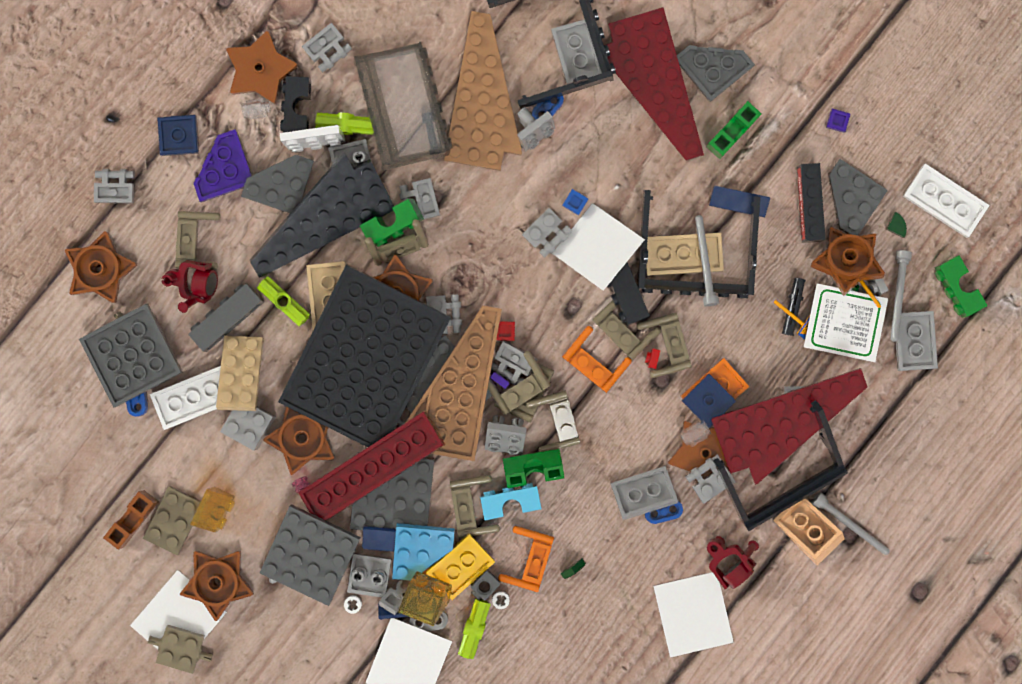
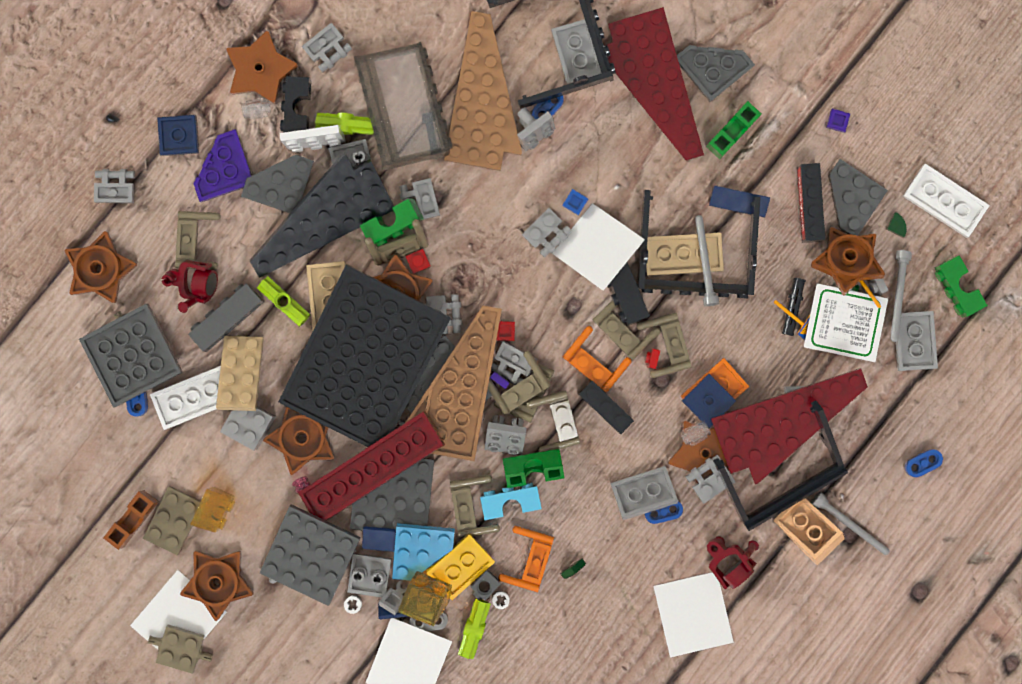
(418, 261): none -> red plate
(606, 407): none -> black arch
(923, 463): none -> blue plate

